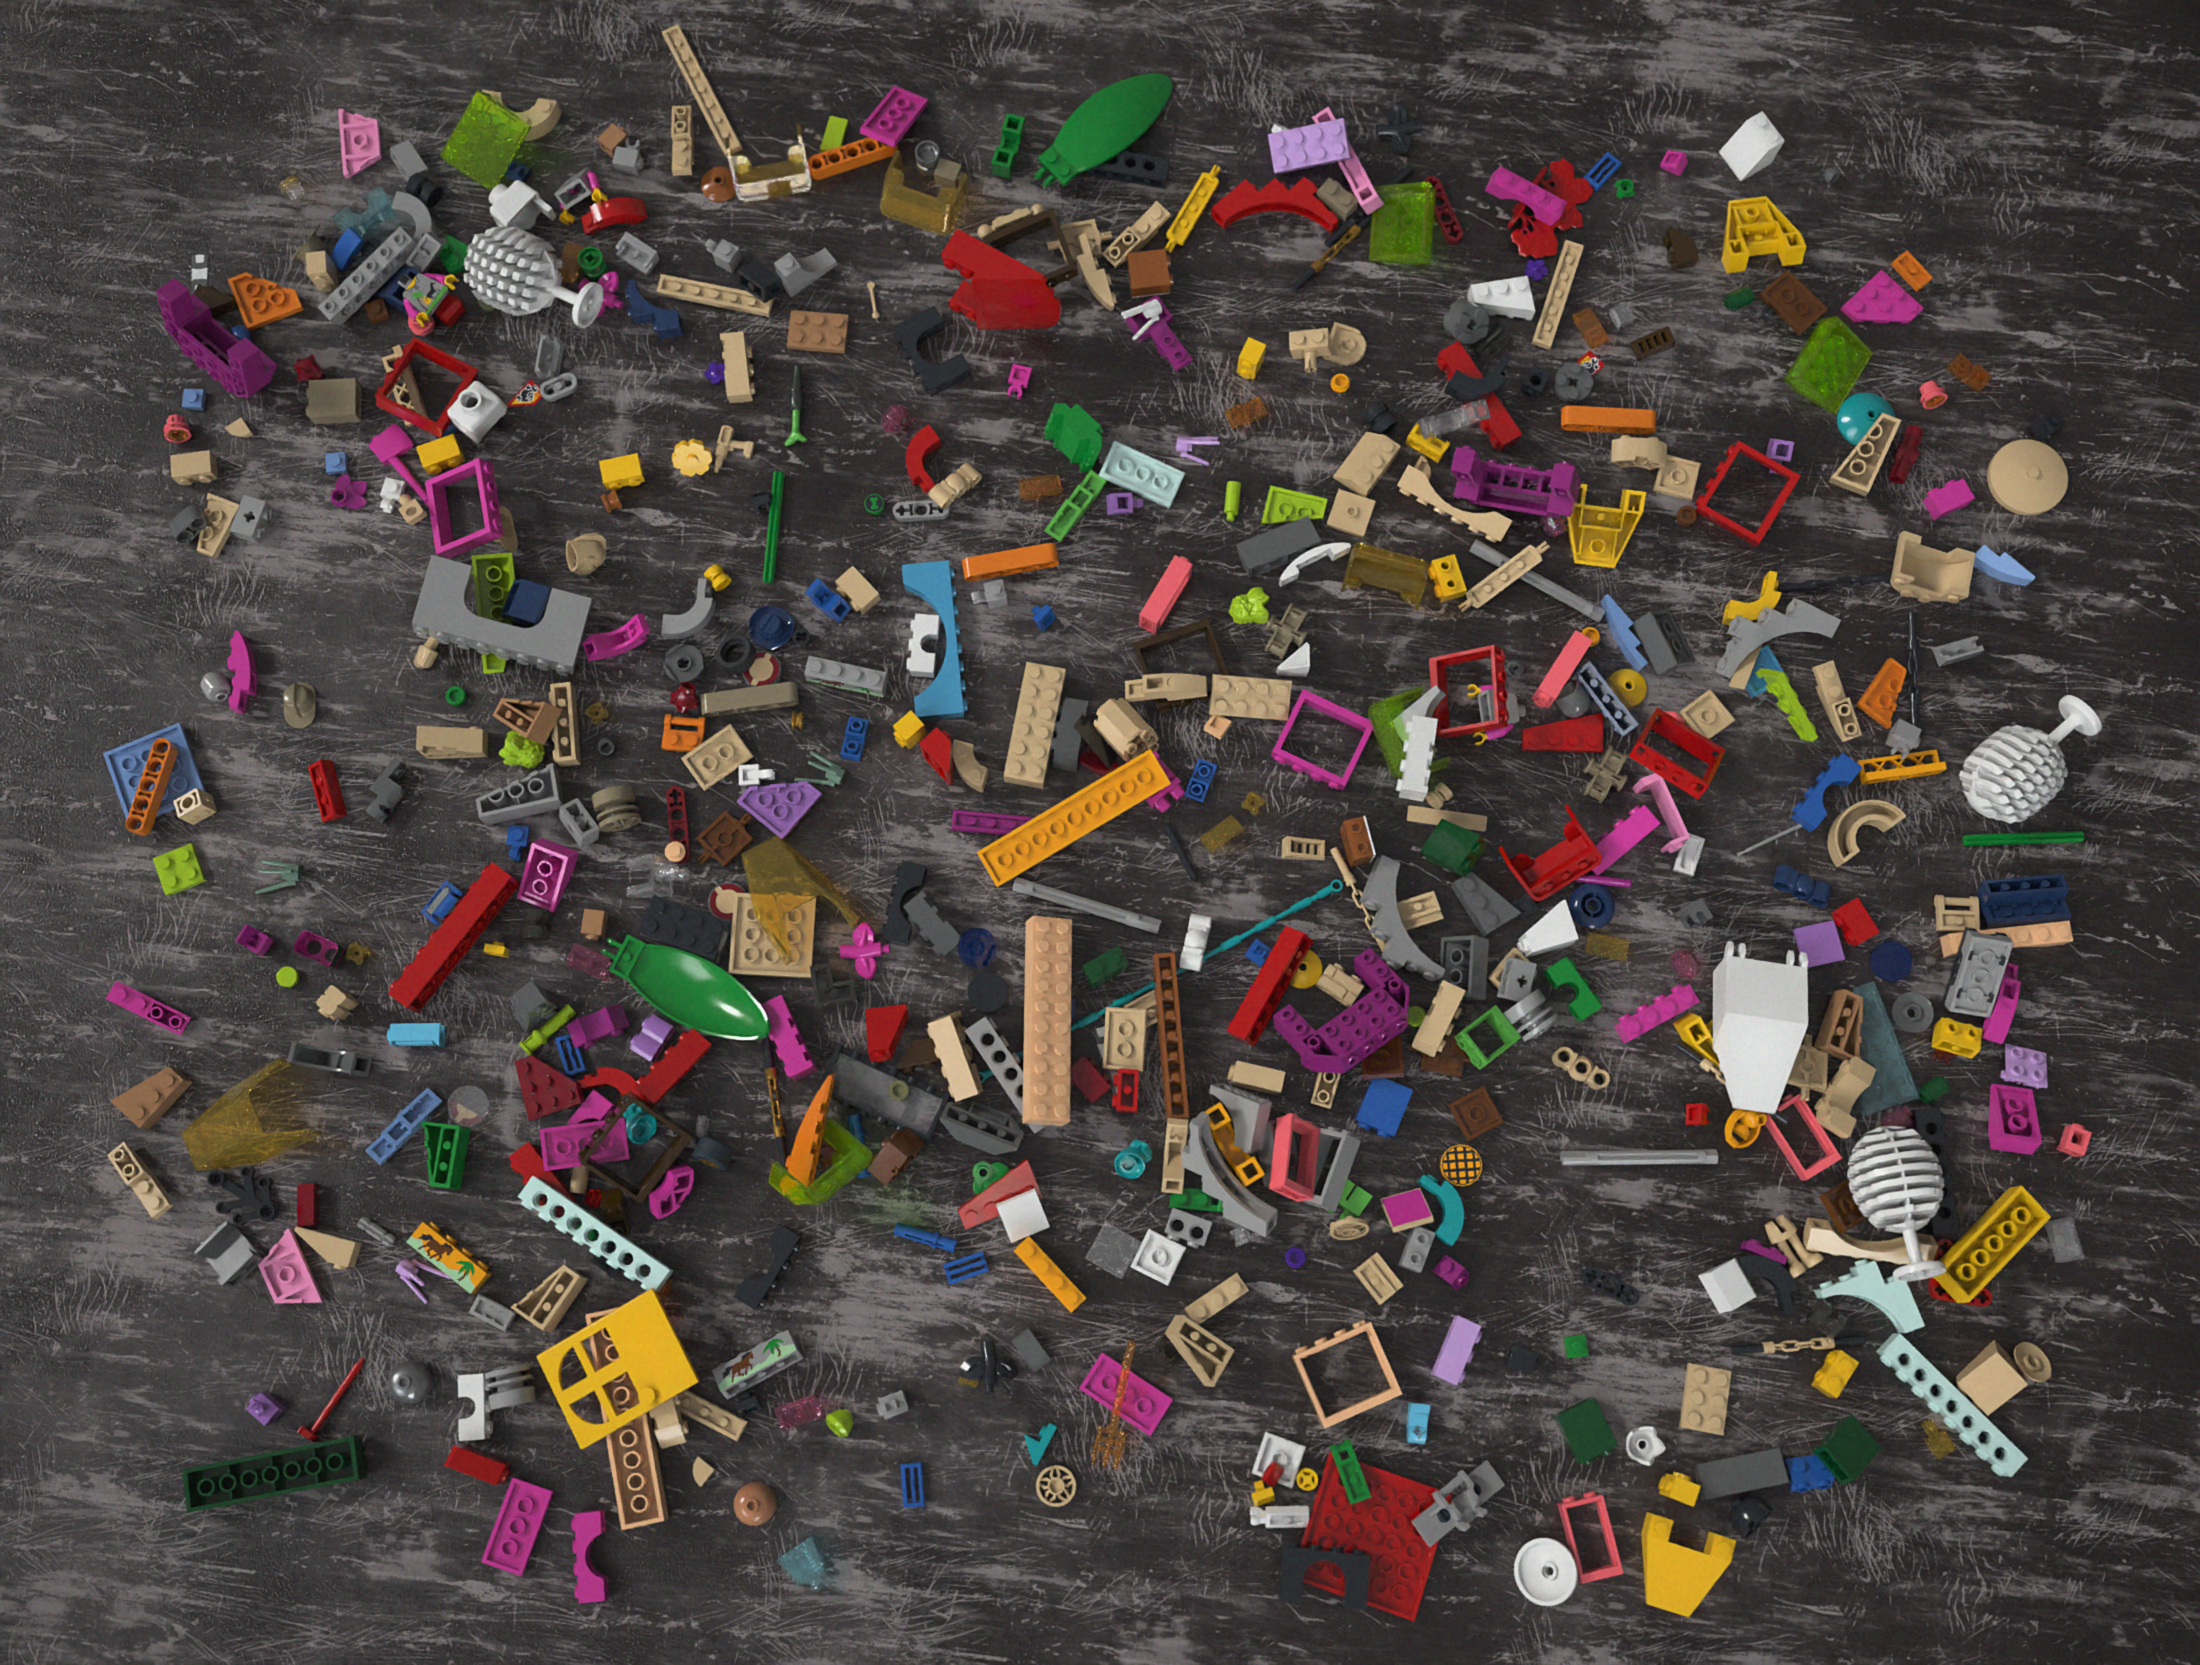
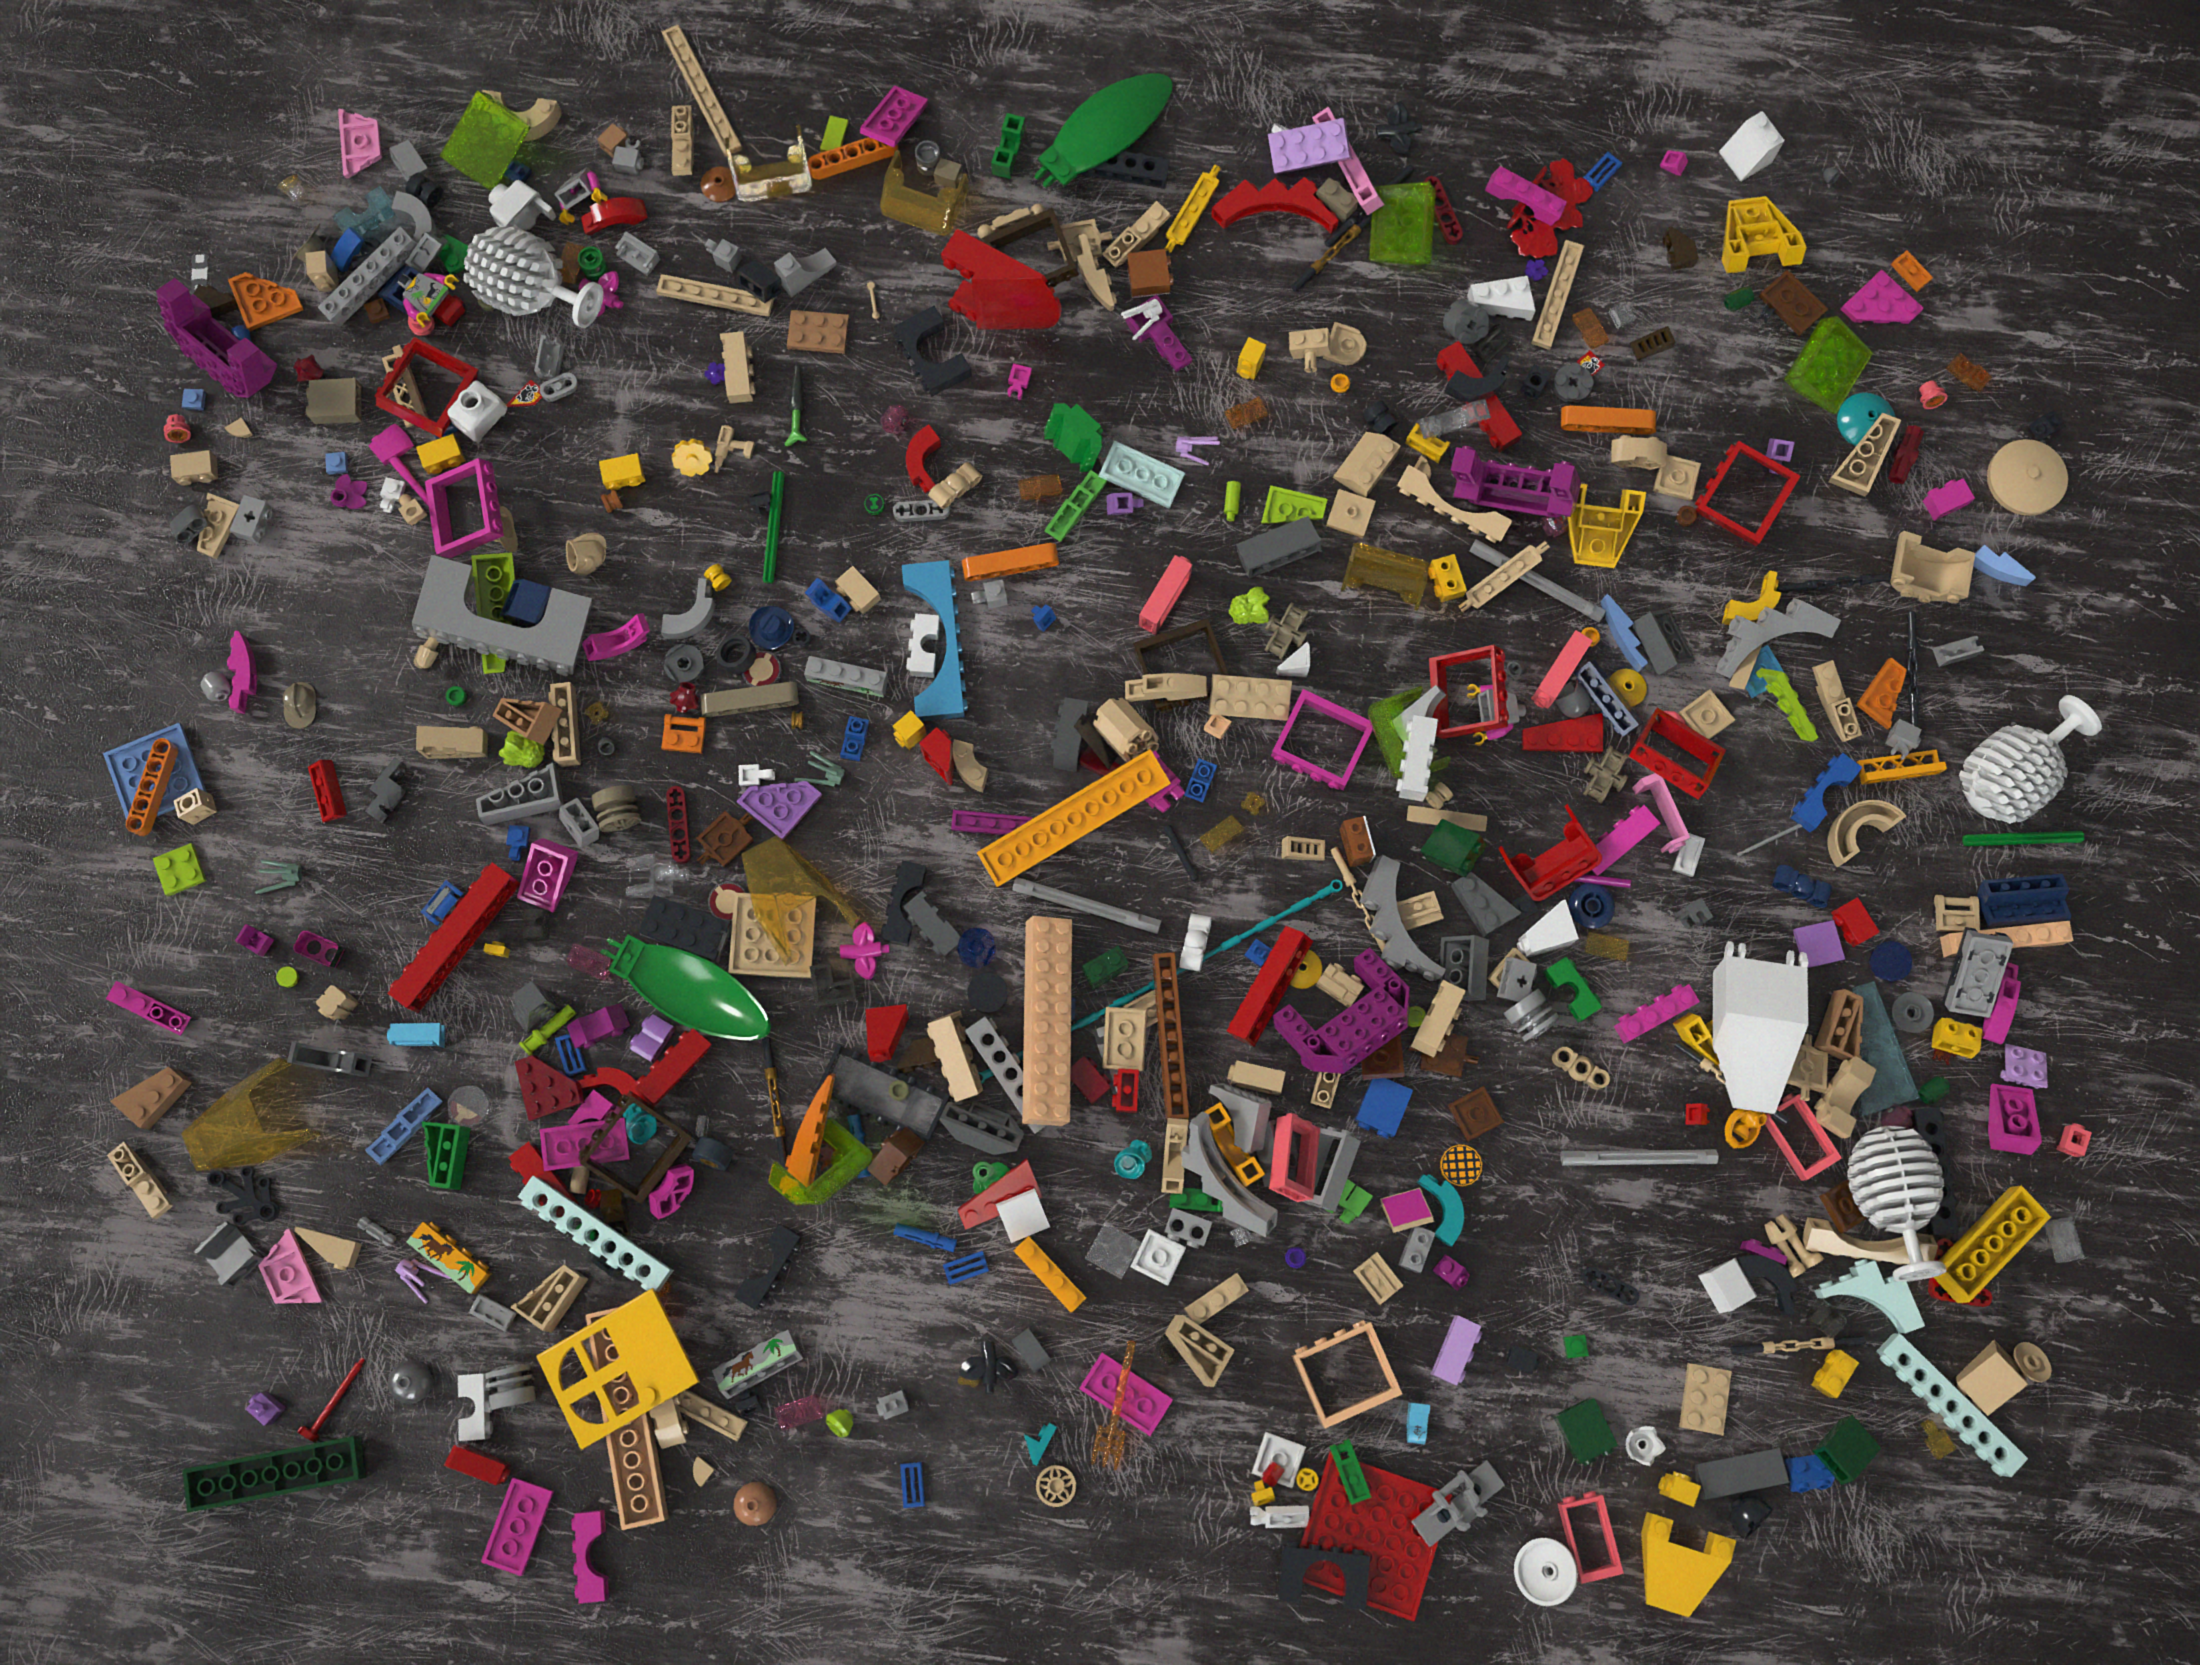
(308, 1205): dark red slope -> none
(354, 947): clear yellow plate -> none
(594, 924): medium nougat brick -> none
(665, 322): dark blue arch -> none
(675, 851): light nougat plate -> none
(717, 757): tan tile -> none
(788, 1039): dark pink wedge -> none
(805, 1564): clear light blue torso -> none
(1034, 725): tan brick -> none
(1334, 550): white slope -> none
(1349, 1228): tan wheel -> none
(1502, 1028): bright green window -> none
(1625, 183): green plate -> none
(1684, 963): clear pink head -> none

